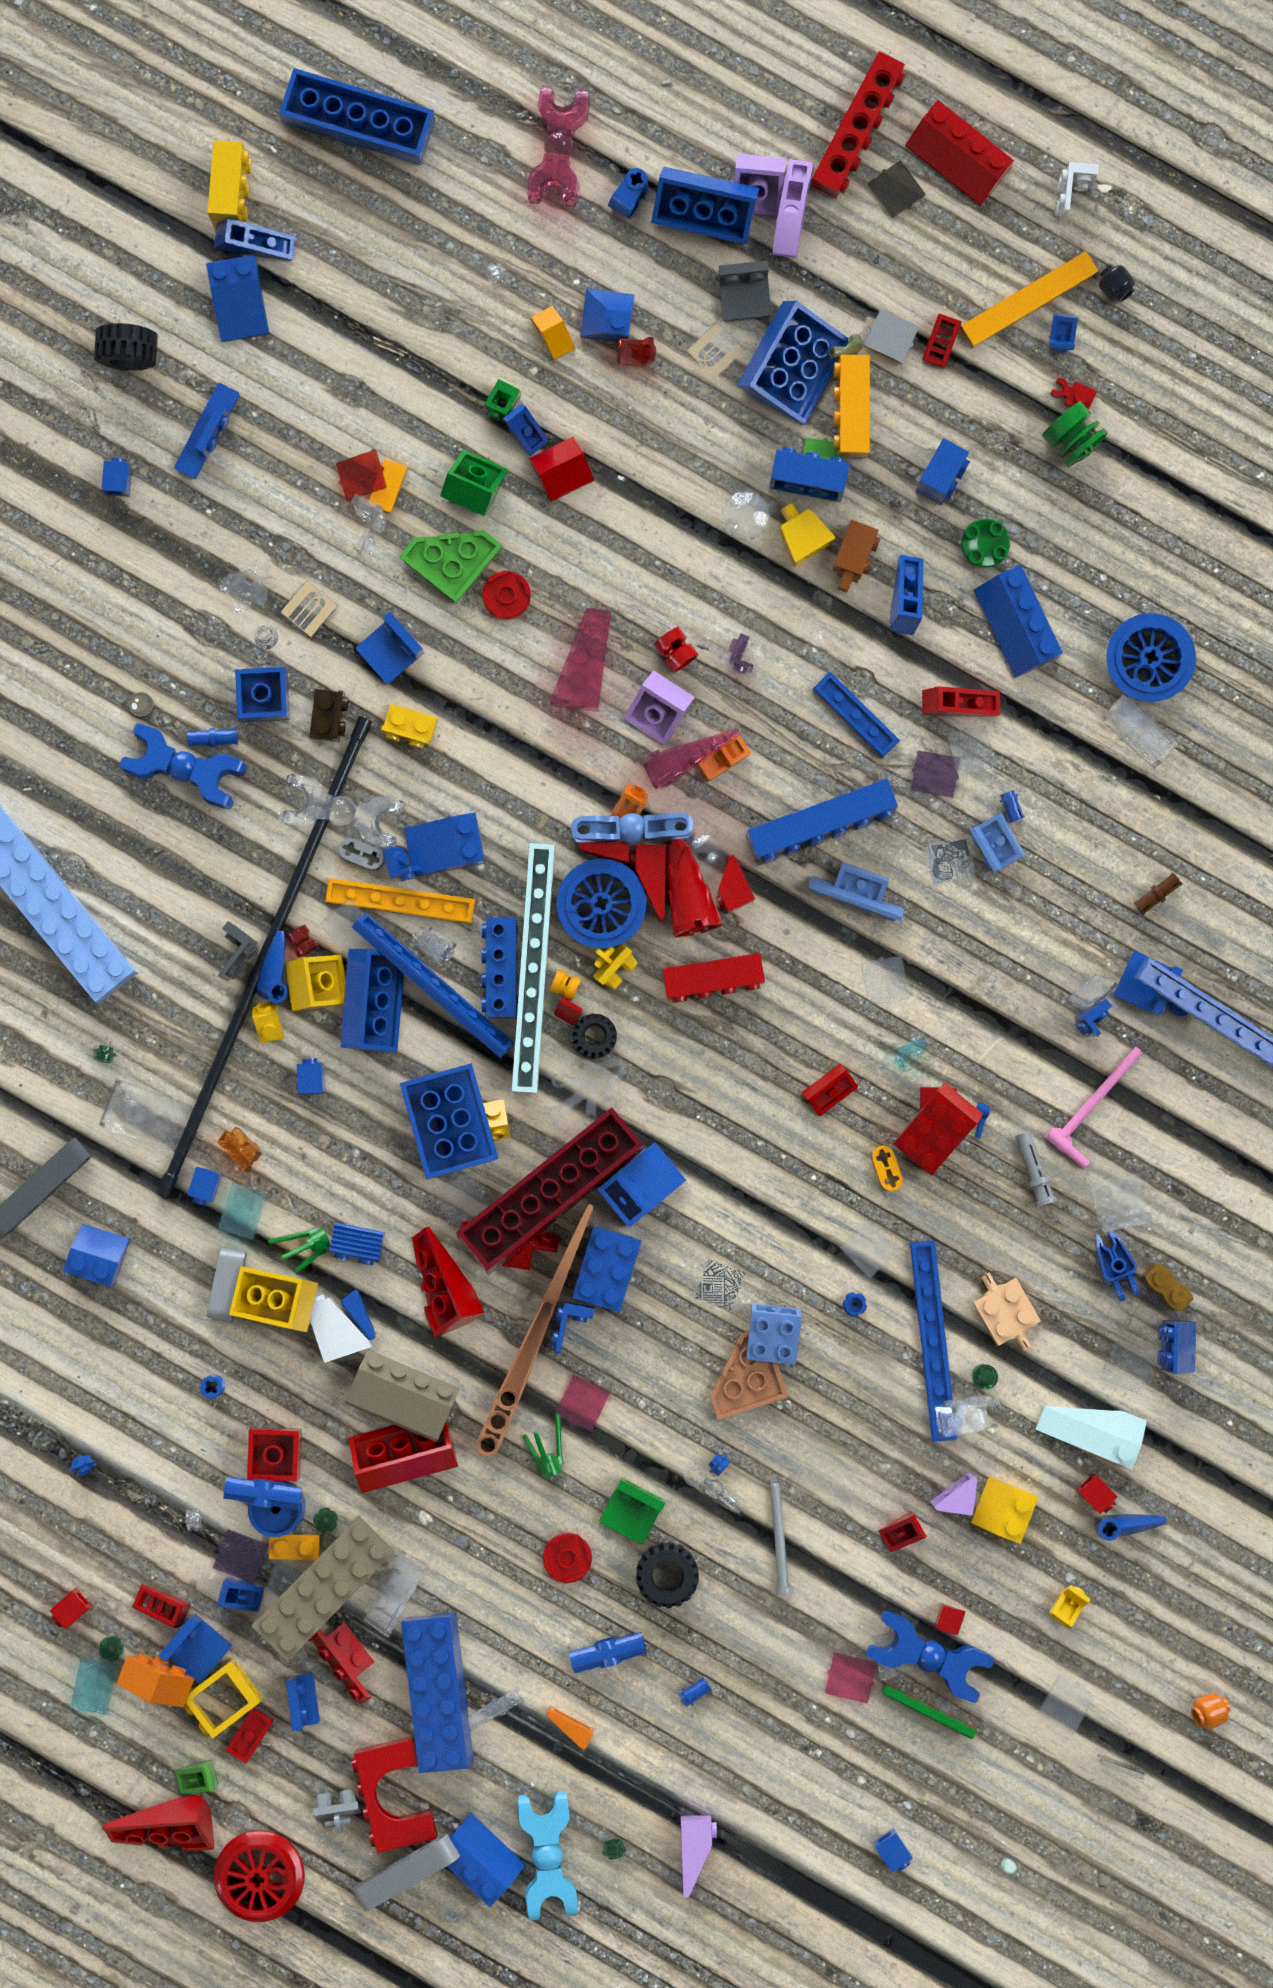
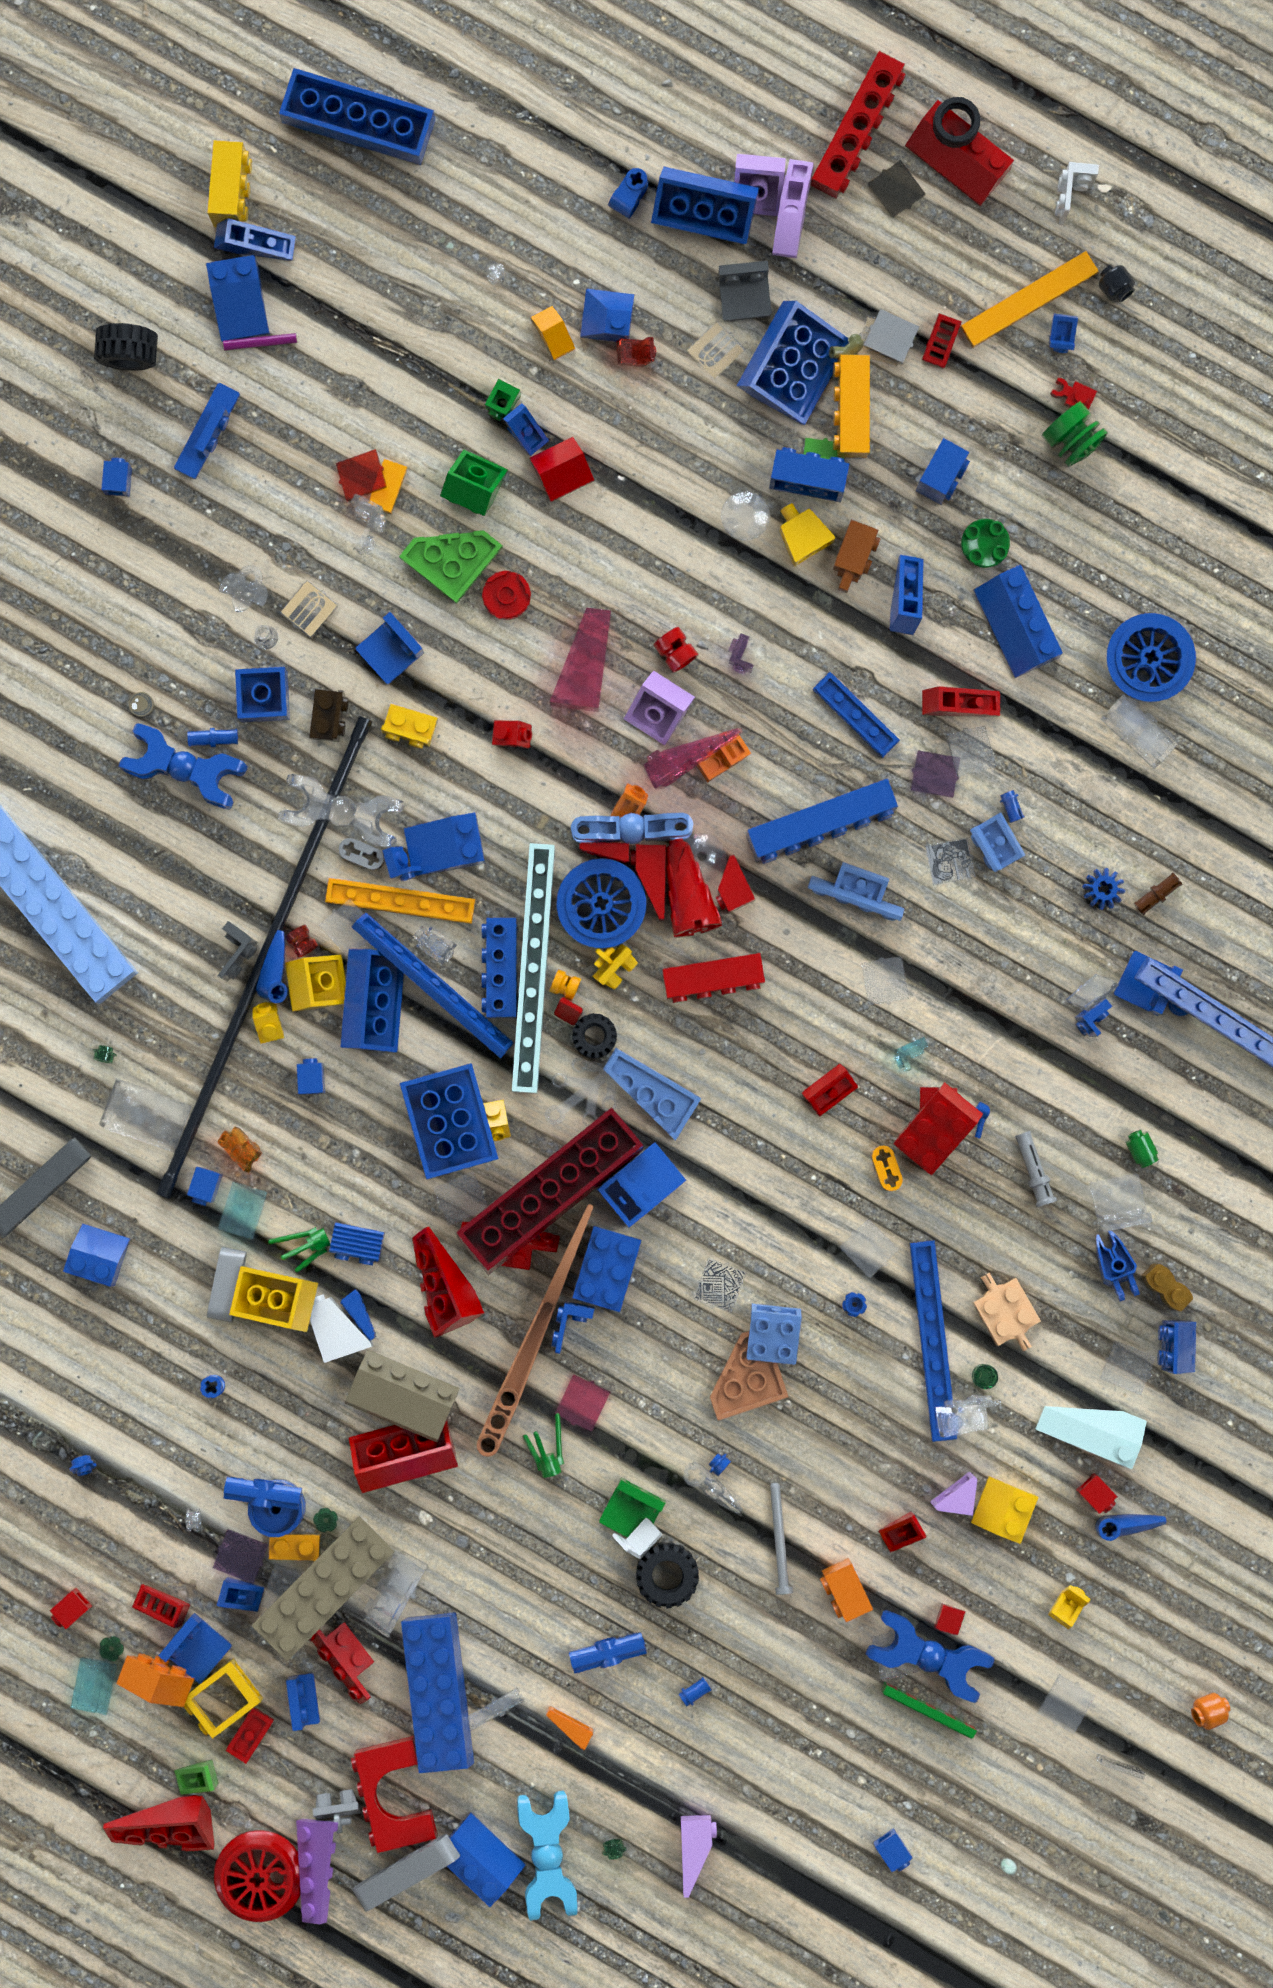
(260, 341): none -> magenta bar
(274, 1454): red brick -> none
(314, 1858): none -> medium lavender wing
(512, 734): none -> red bracket
(558, 146): clear pink piece -> none
(567, 1557): red tile -> none
(640, 1539): none -> white bracket
(658, 1095): none -> medium blue wing
(847, 1590): none -> orange brick
(850, 1677): clear pink piece -> none
(964, 105): none -> black tyre
(1061, 1137): bright pink bar -> none
(1106, 880): none -> blue gear
(1142, 1148): none -> green brick

